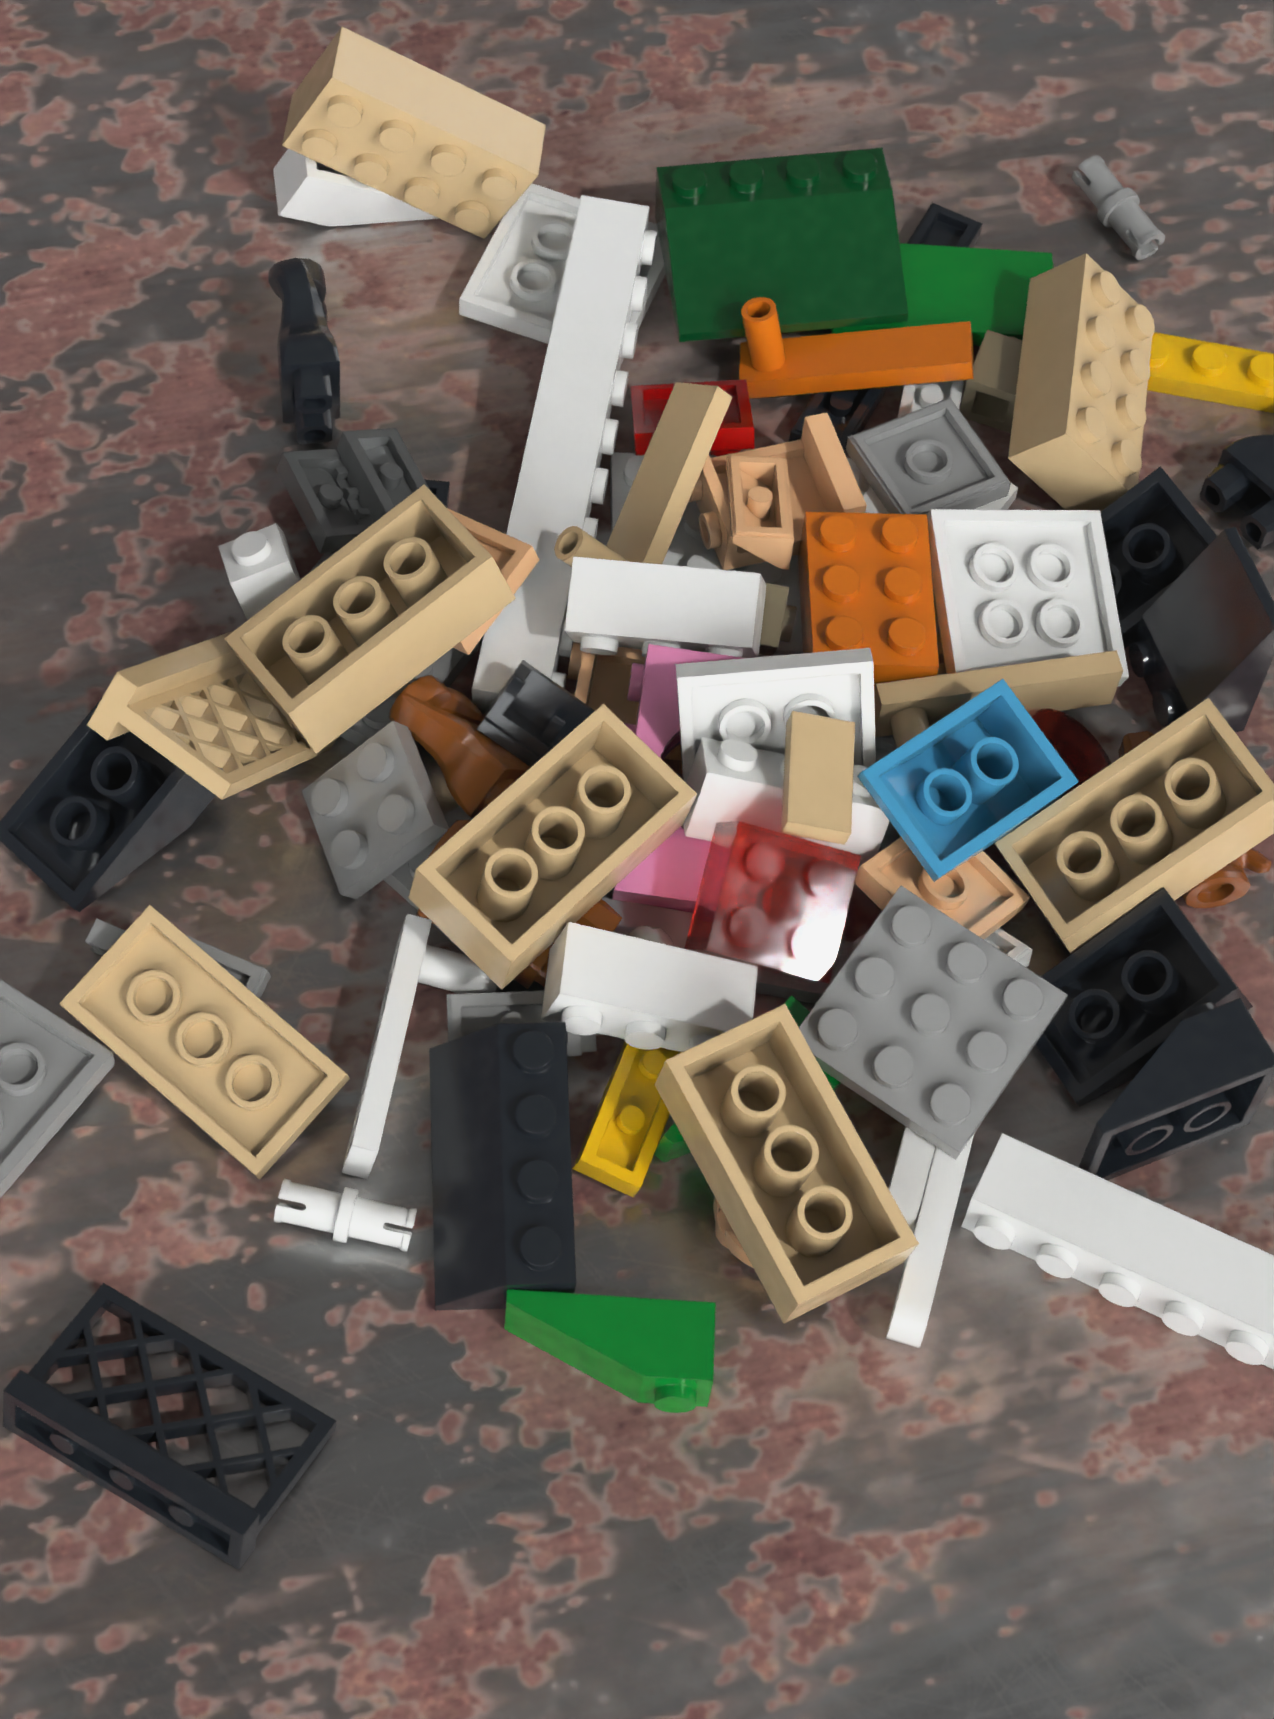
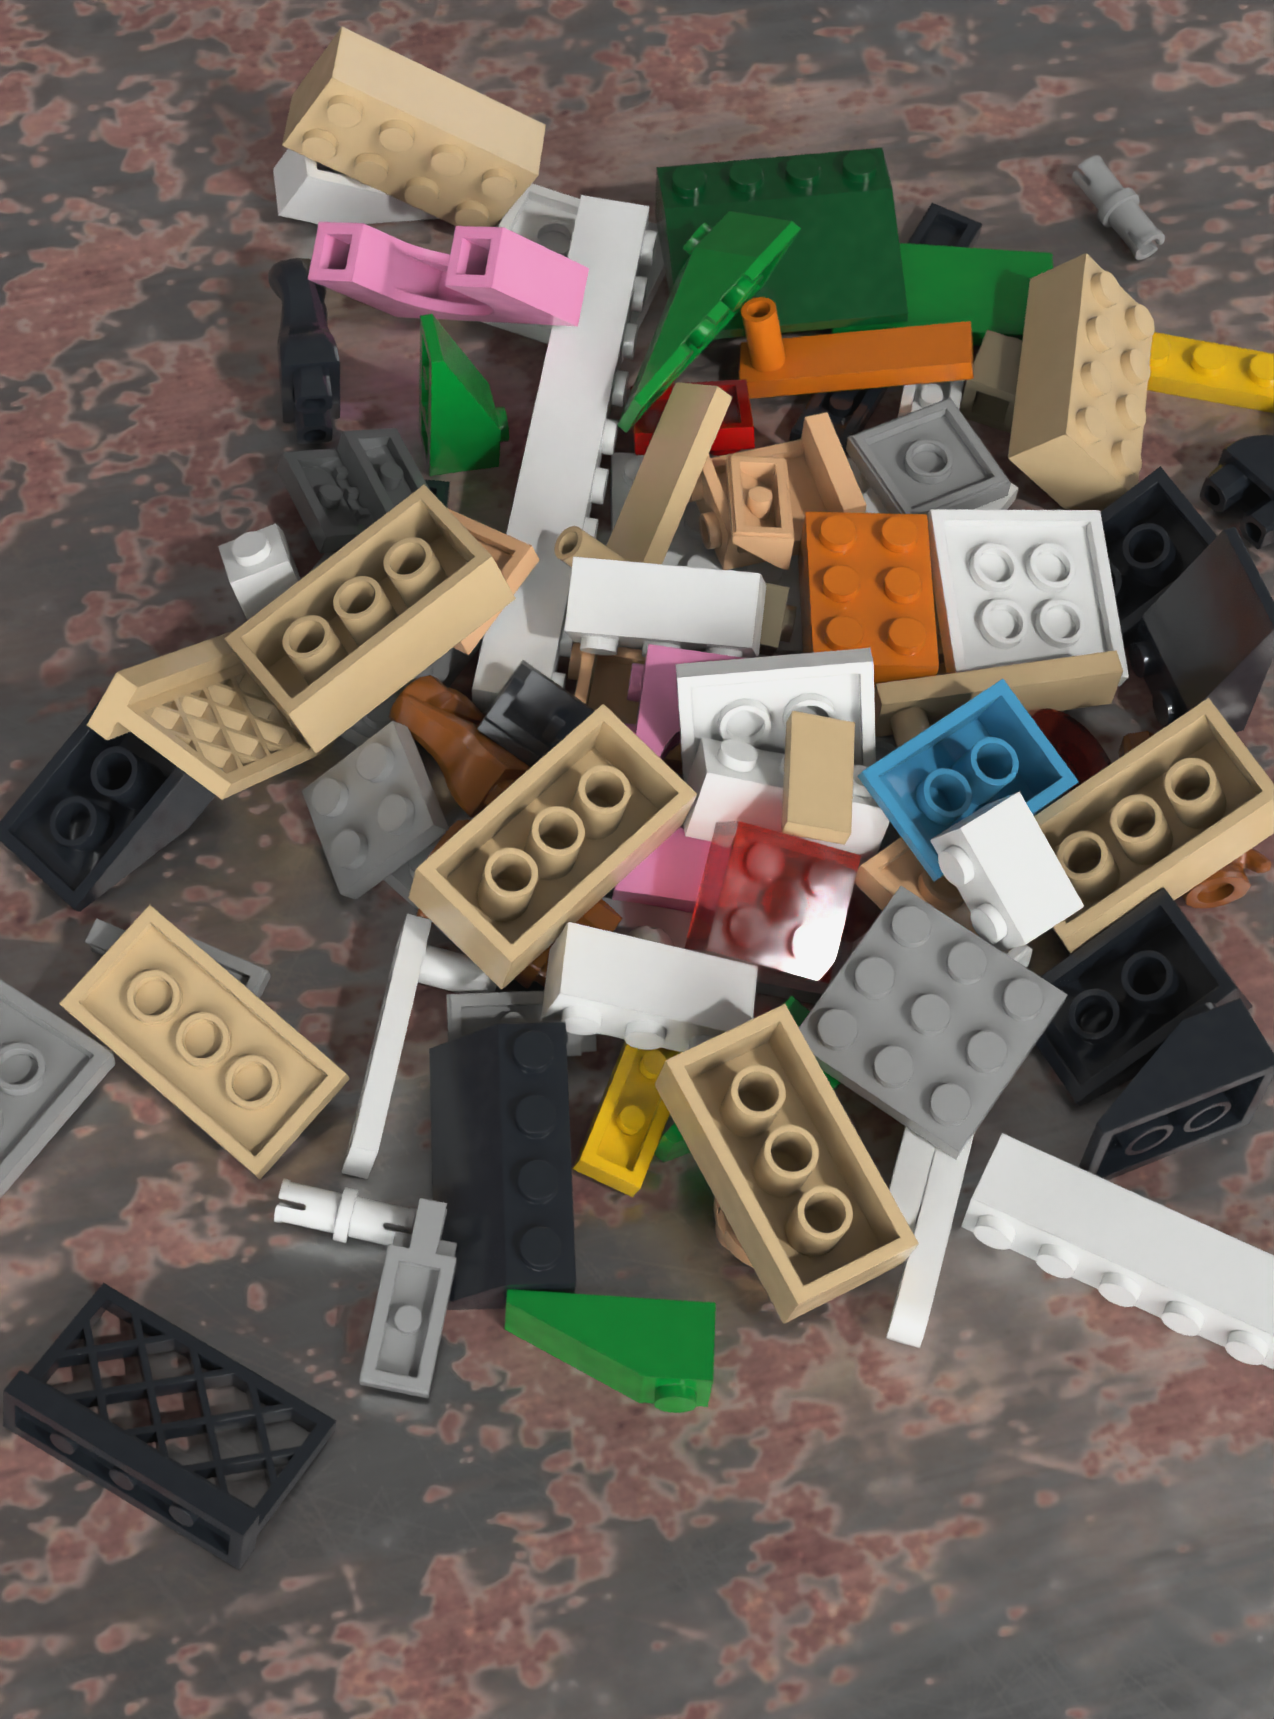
(411, 1306): none -> light grey hinge
(456, 407): none -> green slope
(483, 279): none -> bright pink arch
(717, 279): none -> green wedge
(1006, 873): none -> white brick

